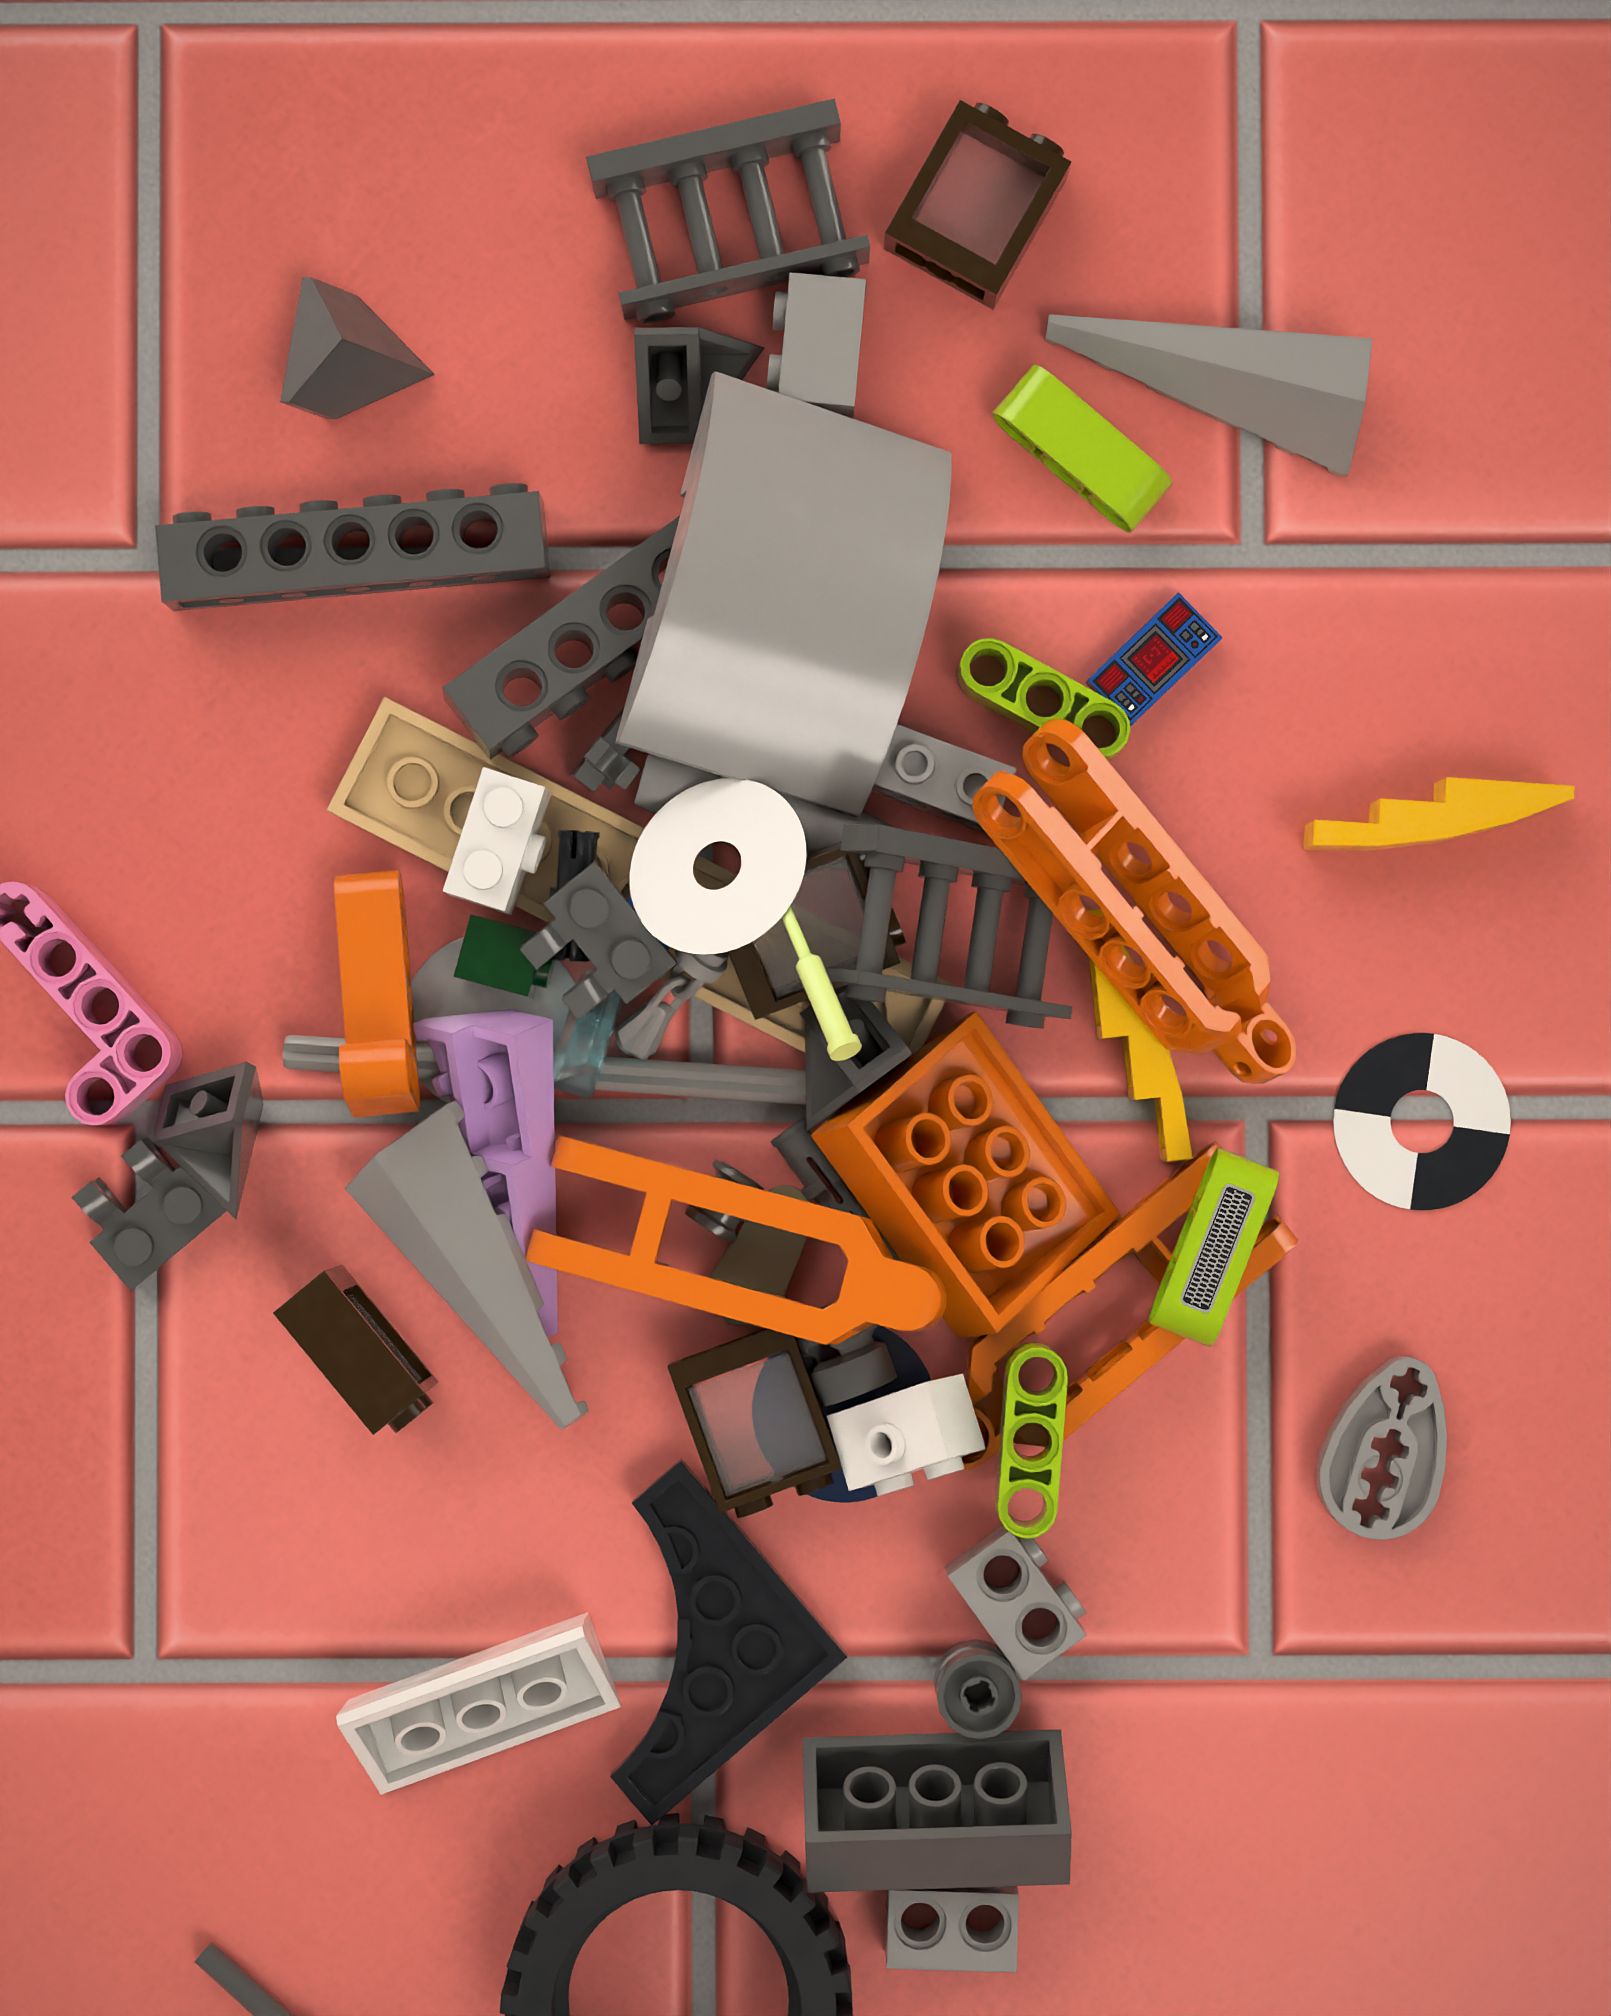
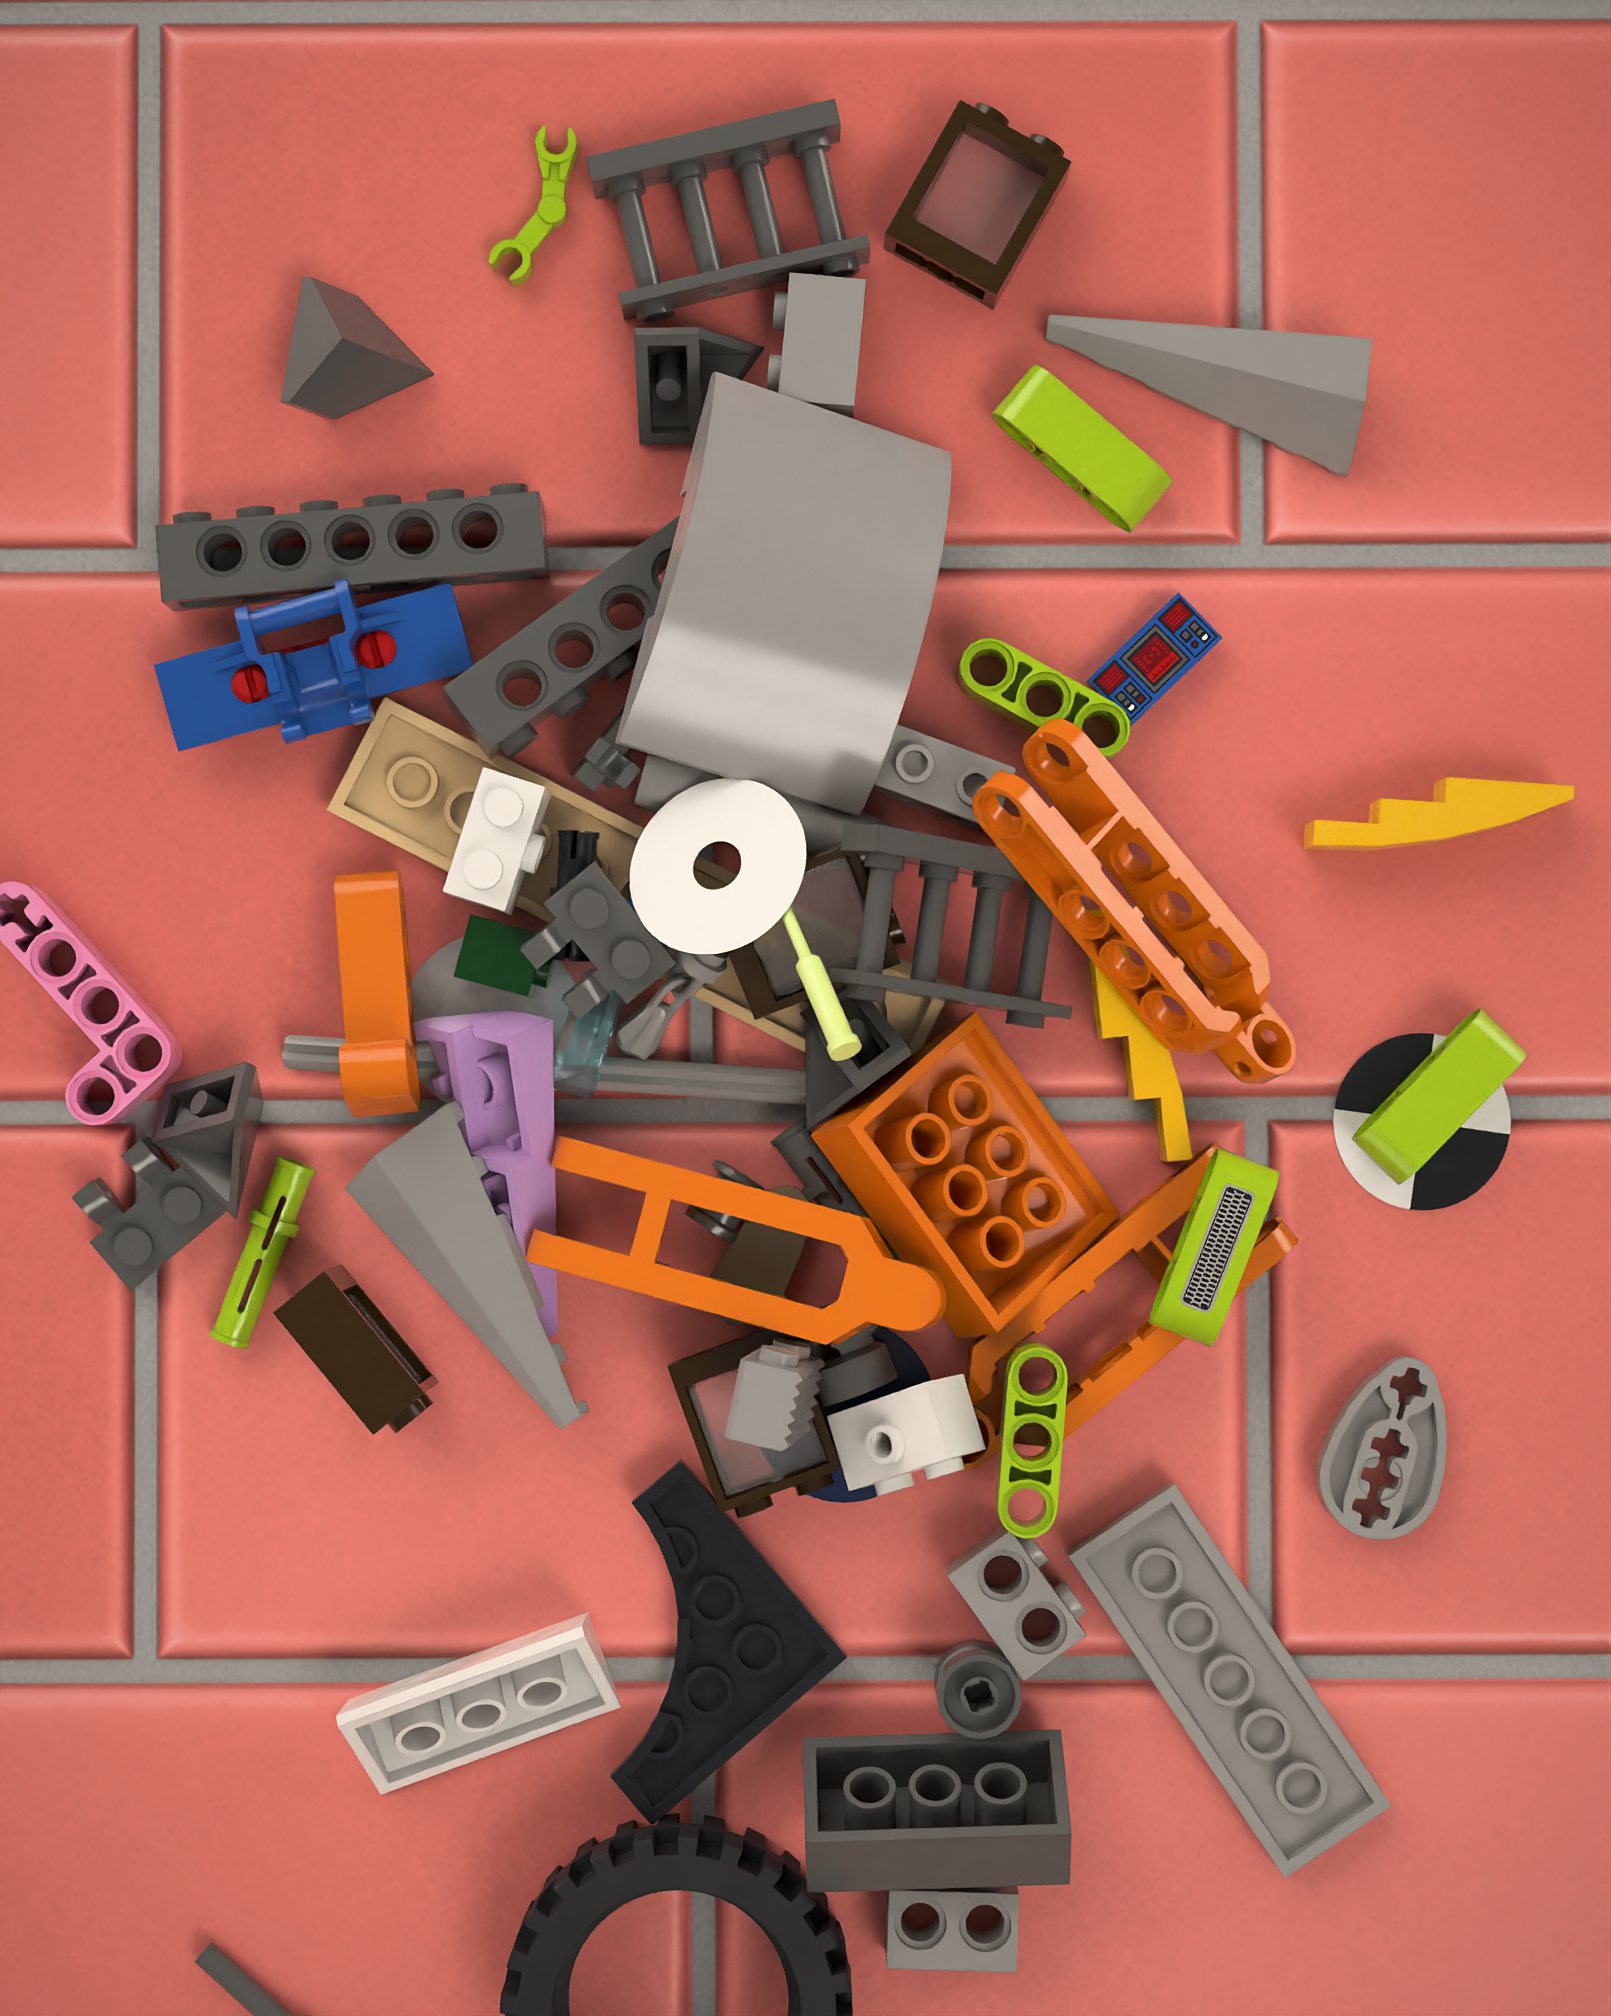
(288, 1180): none -> lime pin
(317, 682): none -> blue piece
(550, 211): none -> lime piece
(774, 1395): none -> light grey brick
(1228, 1679): none -> light grey plate
(1439, 1096): none -> lime beam

